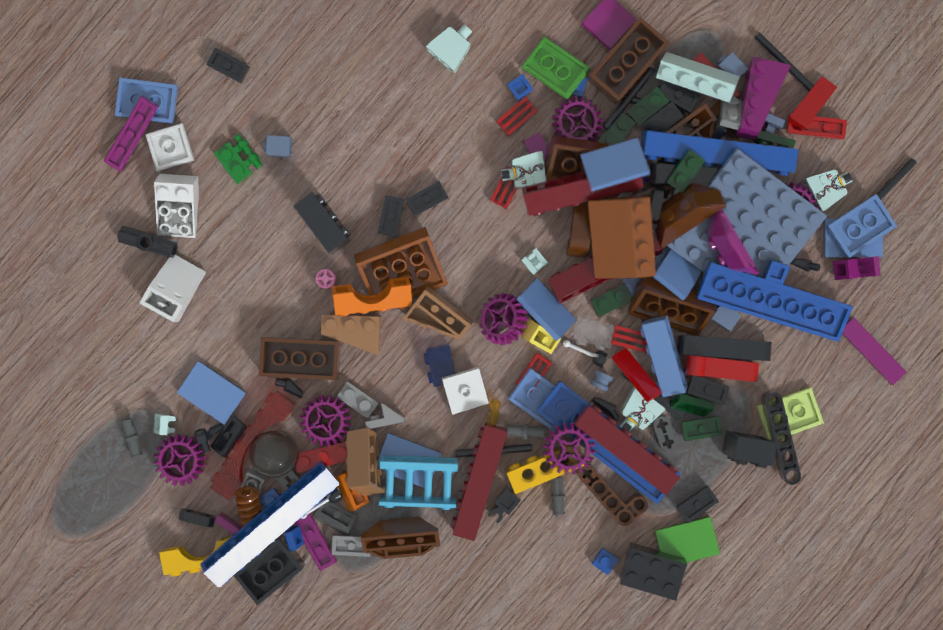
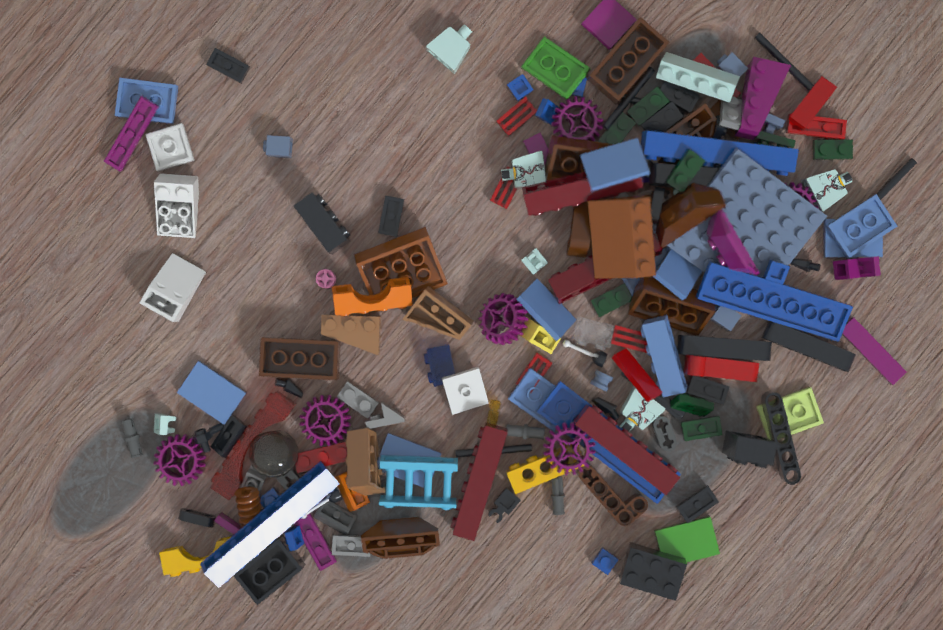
(138, 239): black piece -> none
(232, 161): green plate -> none
(427, 198): black plate -> none
(546, 111): none -> blue plate
(808, 346): none -> black beam
(833, 149): none -> dark green plate

